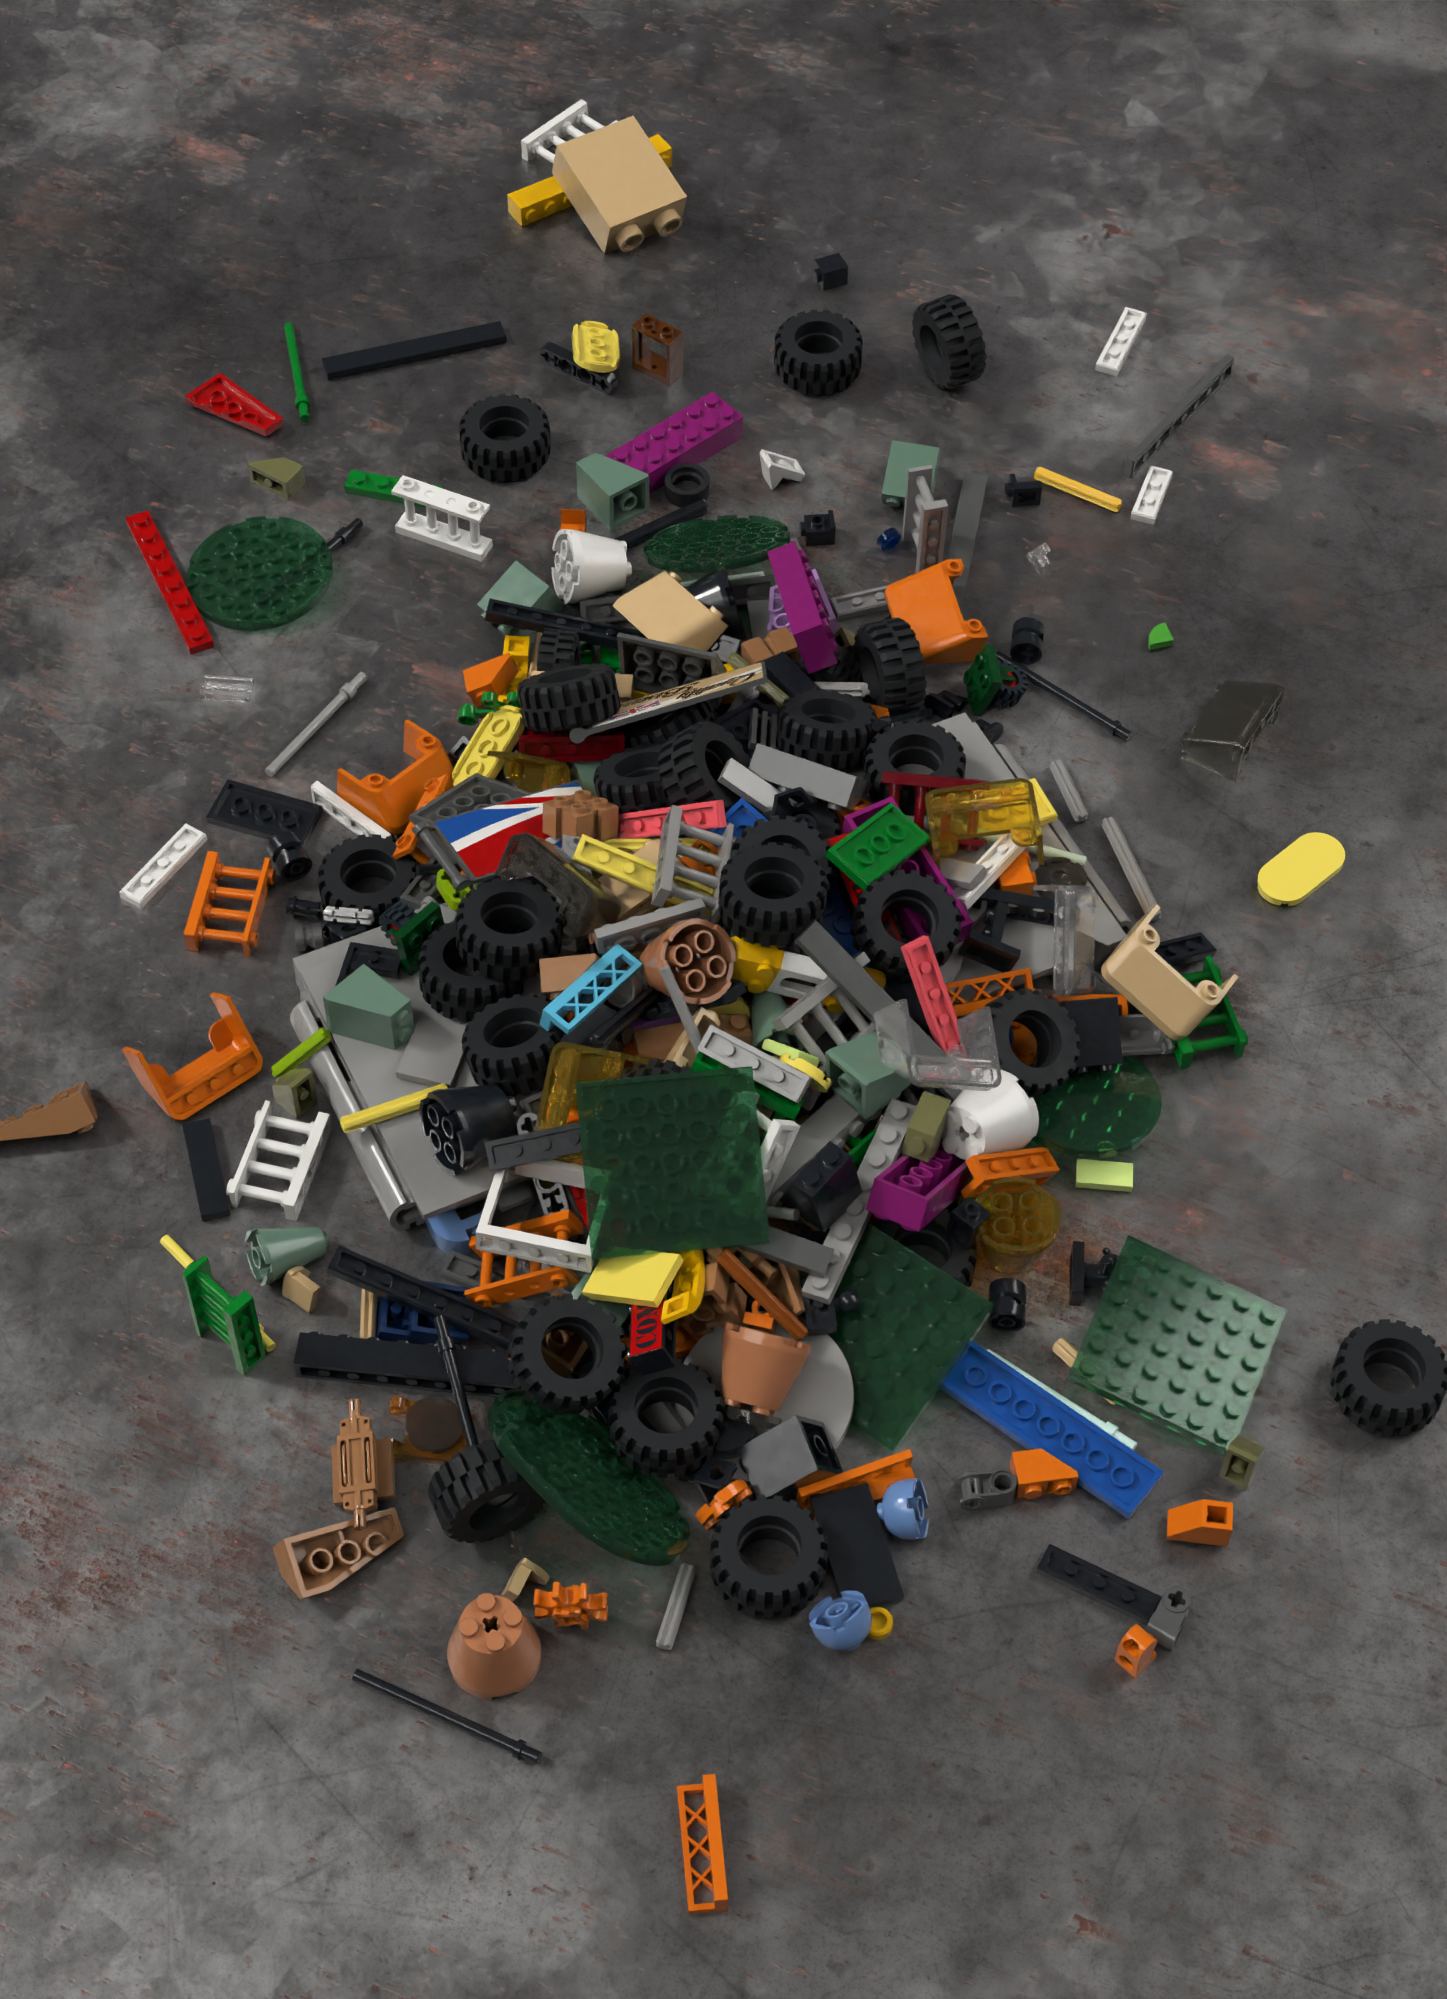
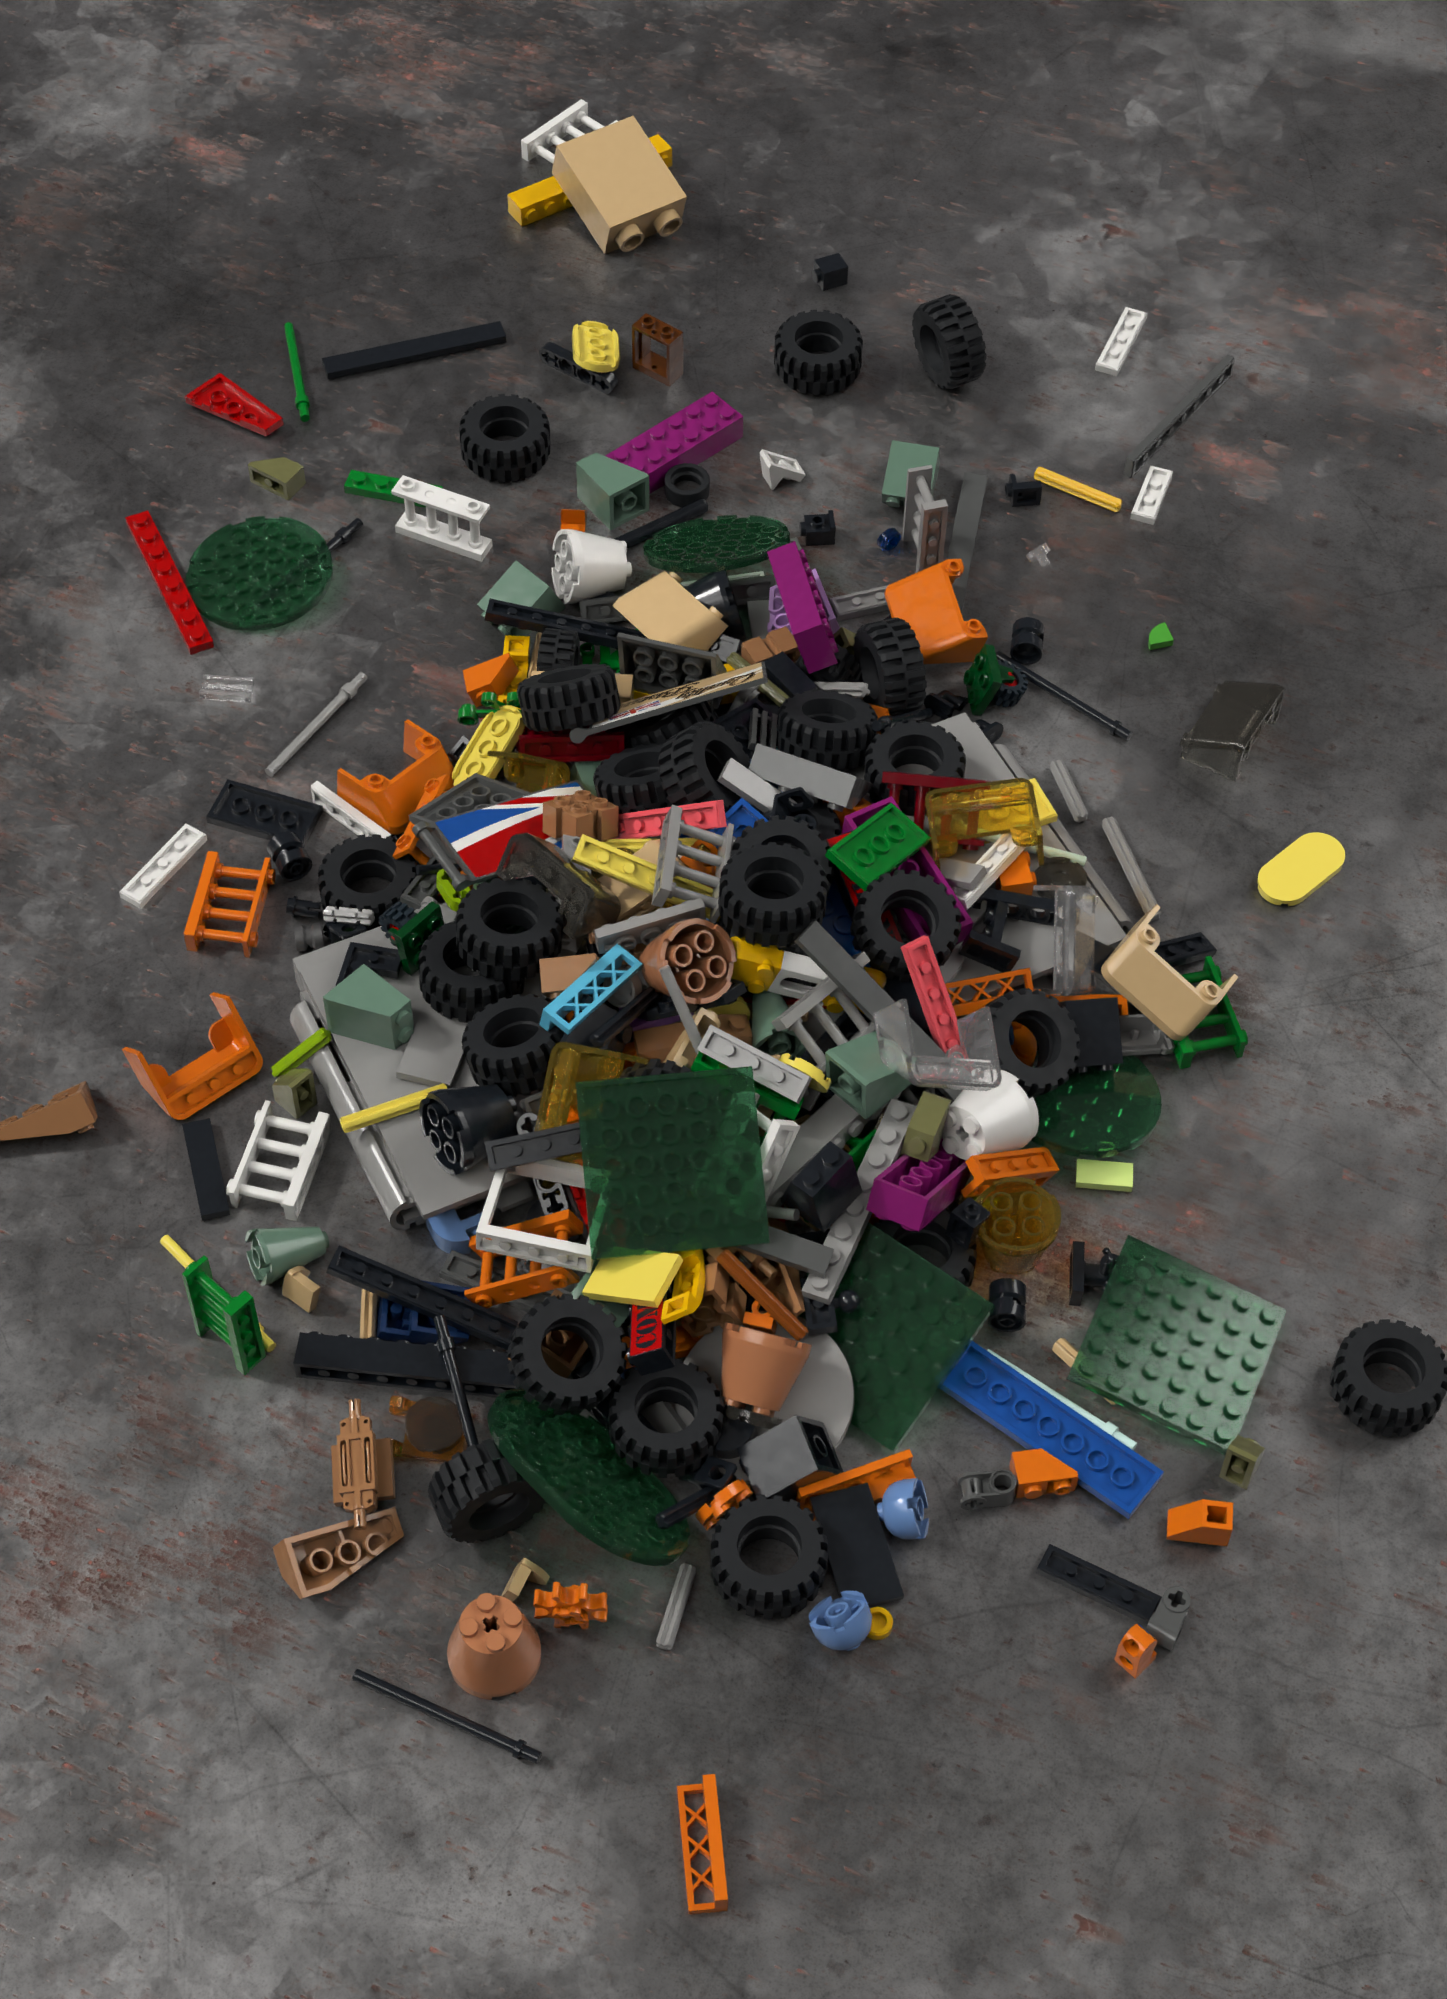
(687, 1506): none -> black axle
(779, 1049): yellowish green tile -> none

